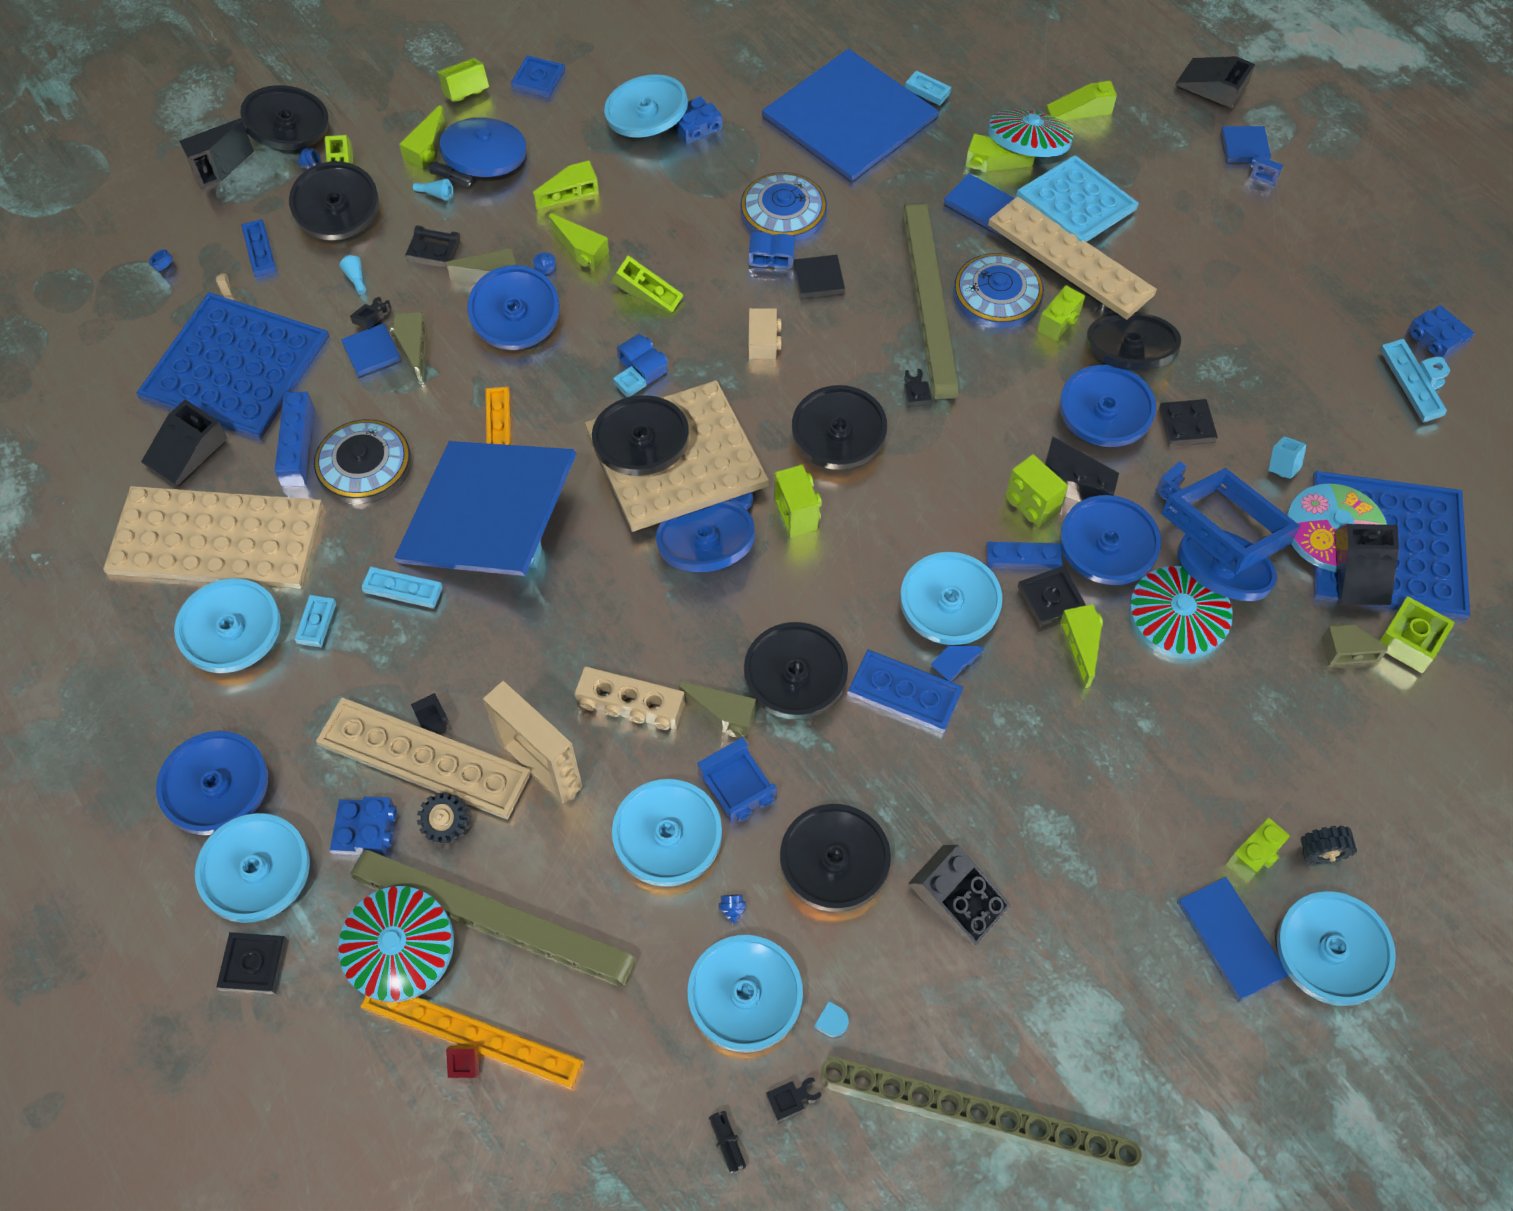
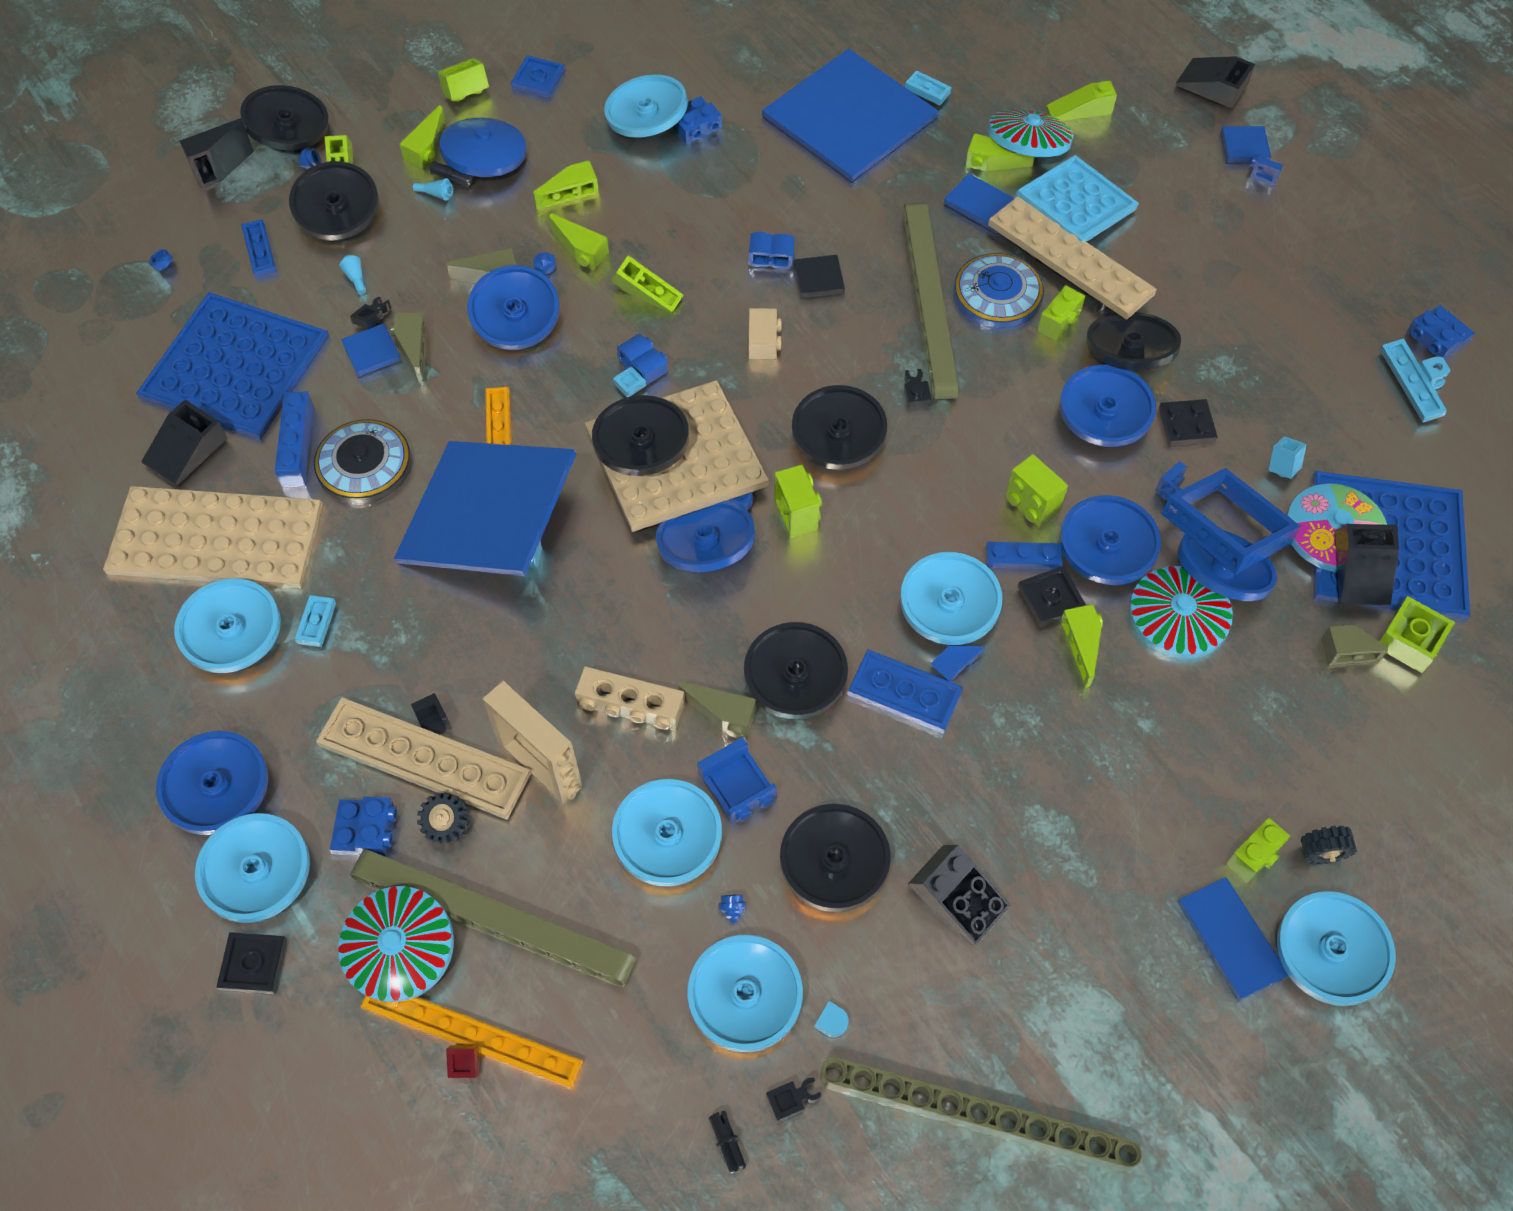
(223, 283): tan tile -> none
(402, 587): medium azure plate -> none
(431, 252): black plate -> none
(784, 205): dish -> none
(1080, 472): black wedge -> none

